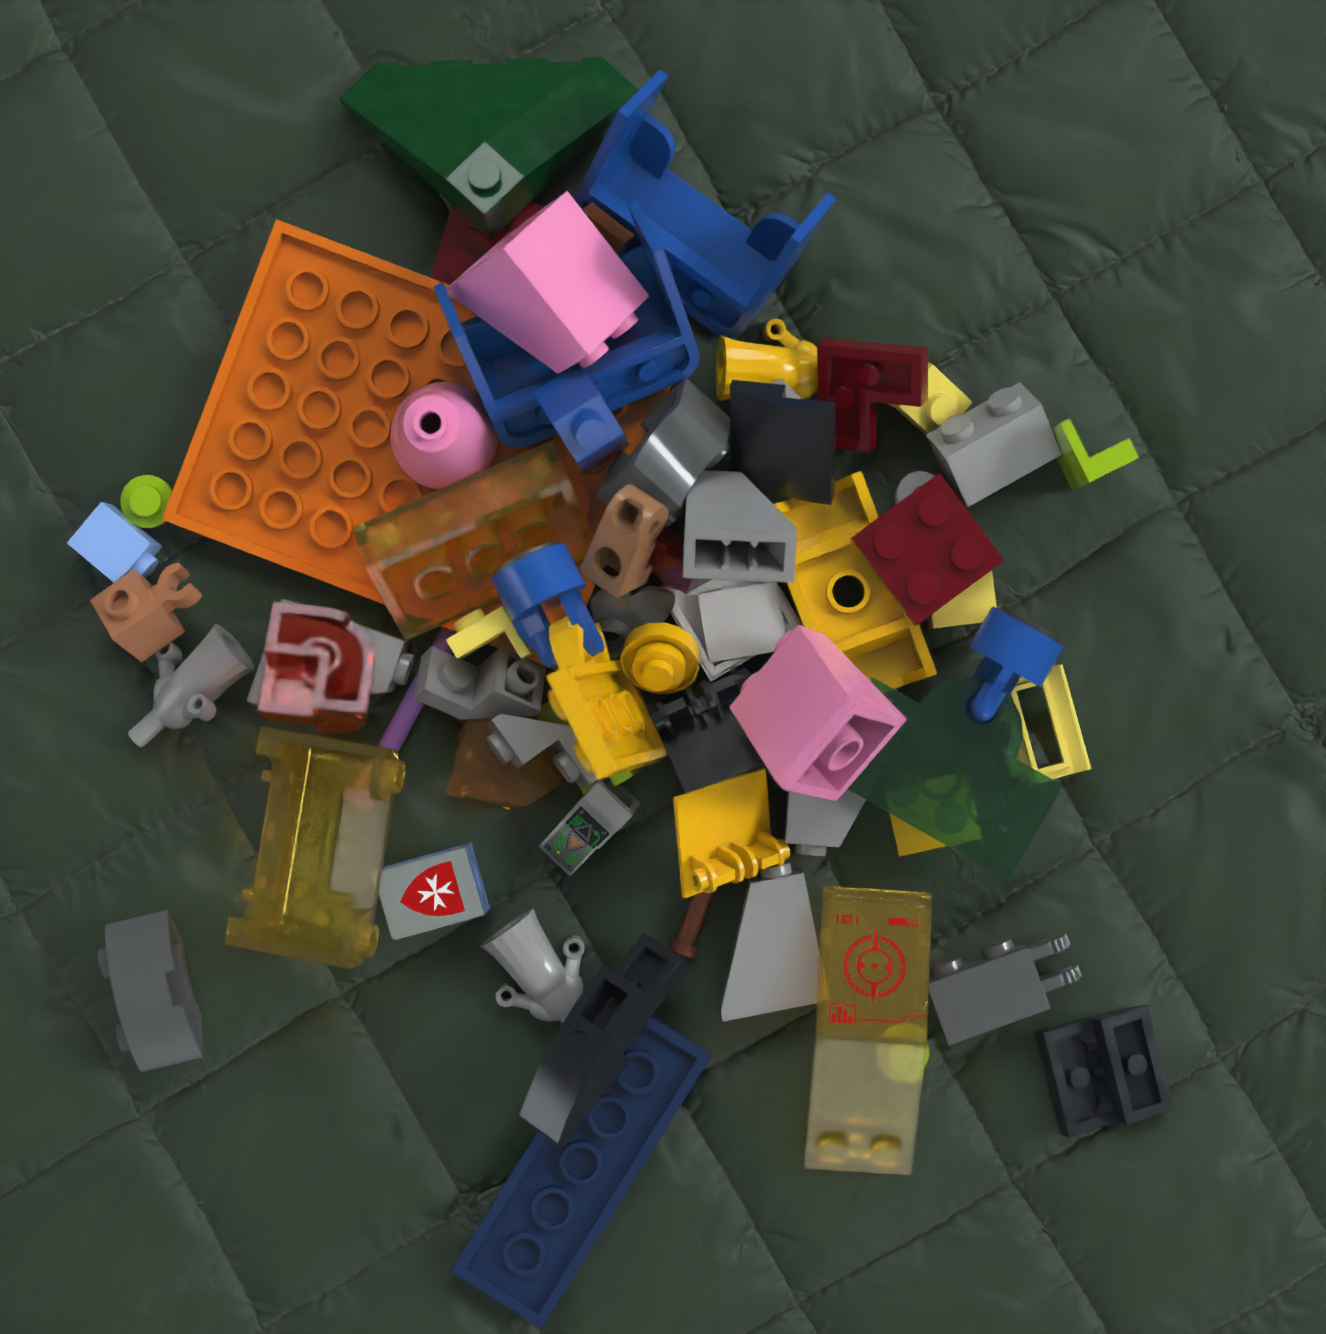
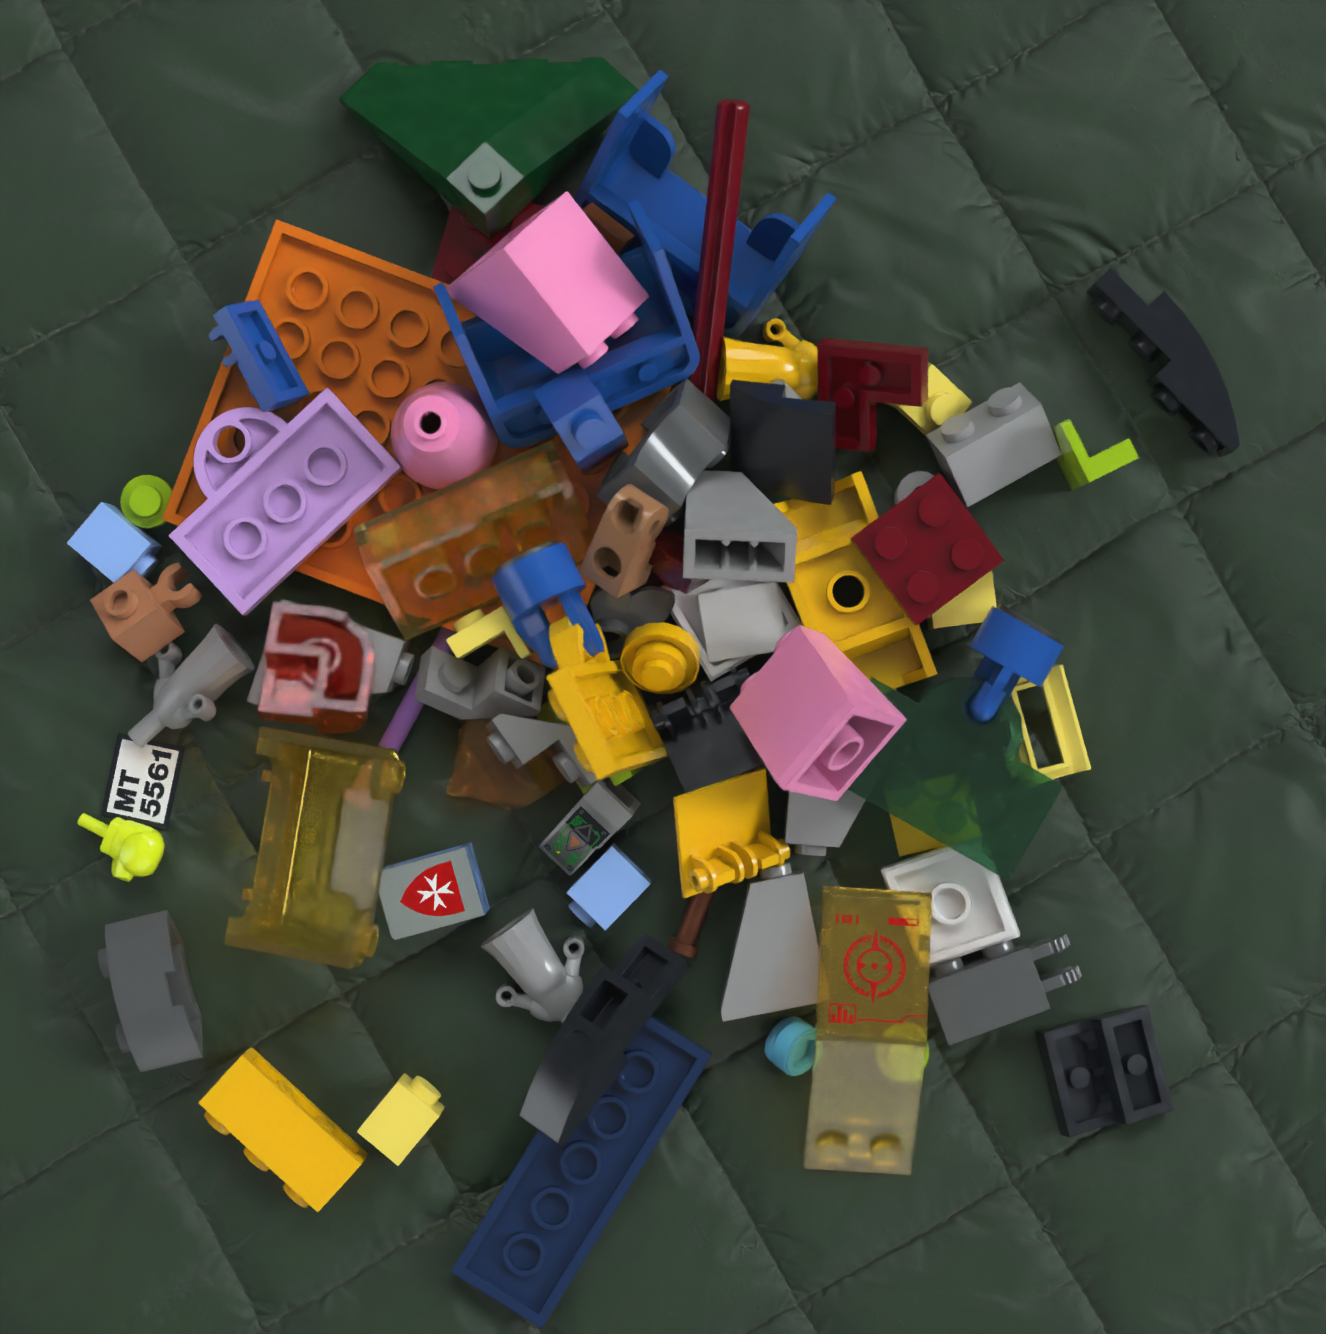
(132, 845): none -> neon yellow piece
(143, 782): none -> sticker
(259, 355): none -> blue plate
(278, 494): none -> lavender plate
(282, 1130): none -> yellow brick
(402, 1117): none -> light yellow brick
(607, 888): none -> light blue brick
(718, 240): none -> dark red axle
(791, 1045): none -> medium azure tile
(966, 901): none -> white plate
(1188, 374): none -> black slope

